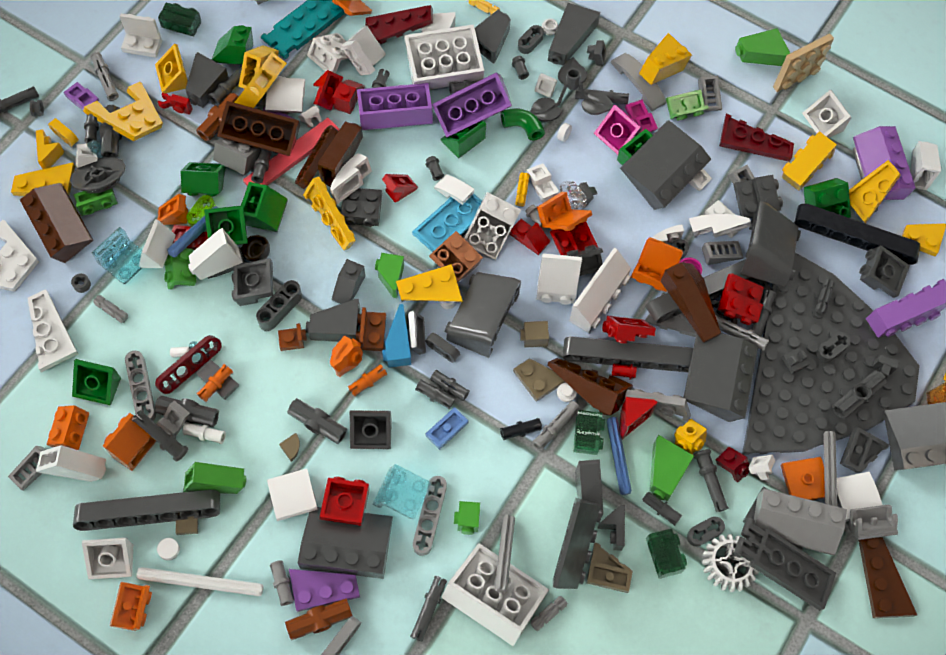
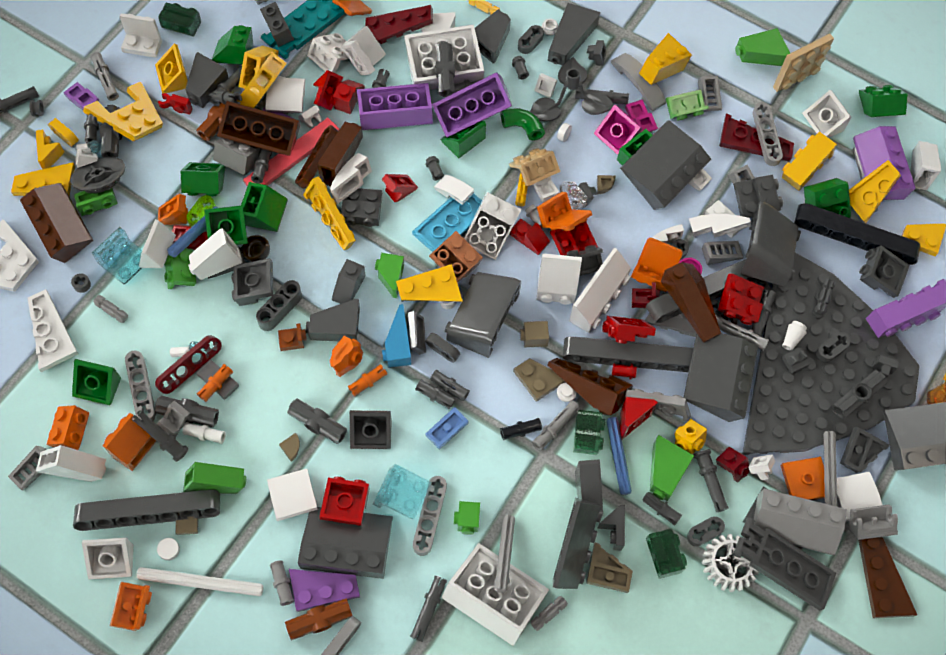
(226, 95): none -> dark grey pin
(276, 24): none -> dark grey brick
(371, 330): dark orange bracket -> none
(445, 69): none -> dark grey piece
(536, 165): none -> tan bracket
(605, 183): none -> dark tan tile
(642, 297): none -> dark red bracket
(767, 133): none -> light grey beam
(794, 335): none -> white cone
(883, 101): none -> green slope

